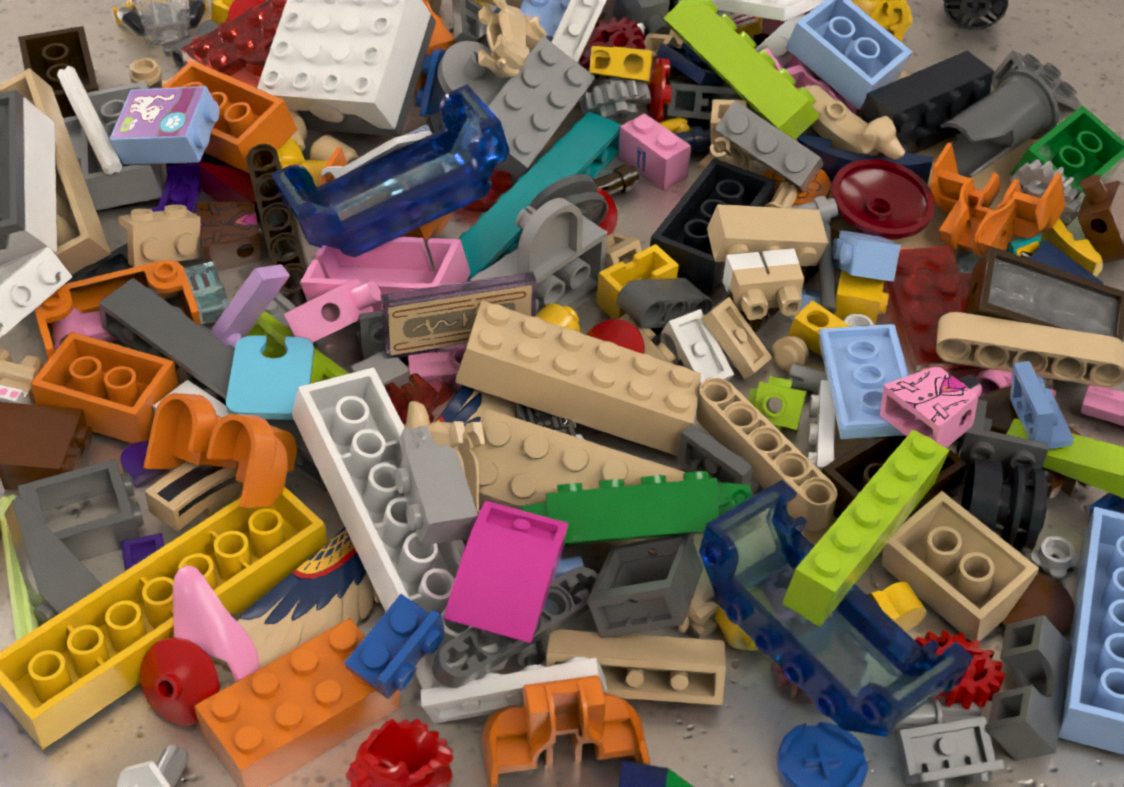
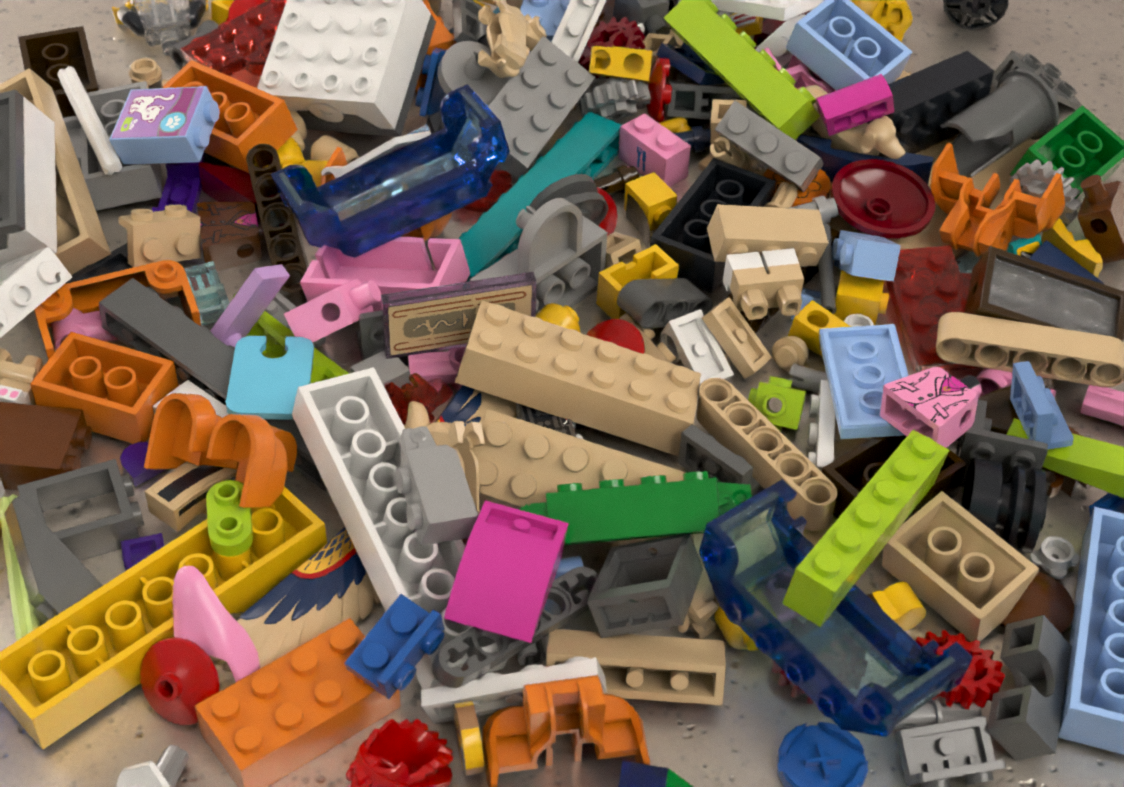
(225, 513): none -> lime plate
(468, 738): none -> piece
(638, 218): none -> dark brown sticker
(653, 197): none -> yellow brick
(855, 104): none -> dark pink brick

